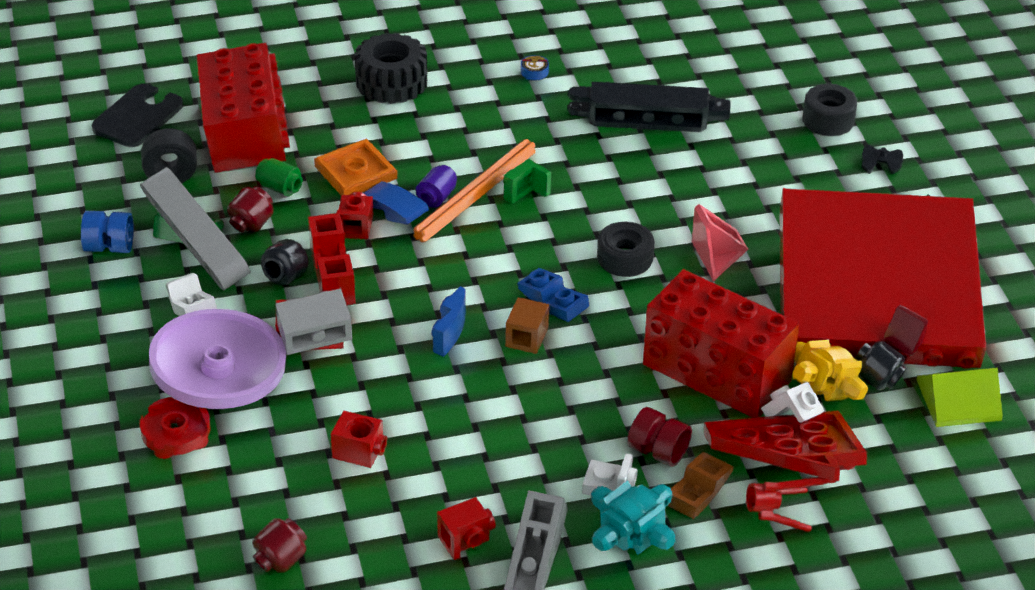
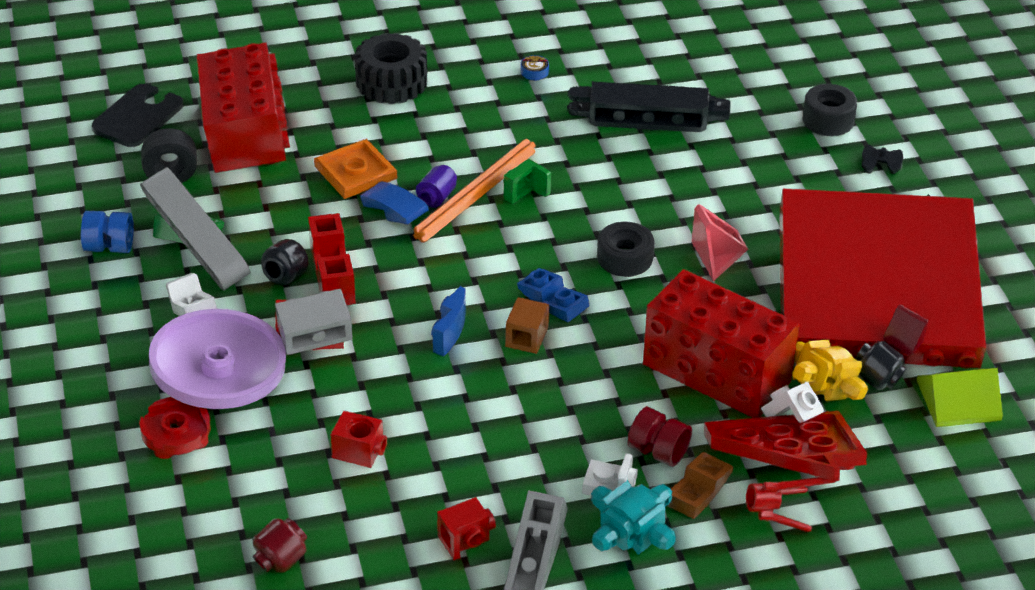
(250, 209): dark red head -> none
(279, 176): green brick -> none
(356, 207): red brick -> none

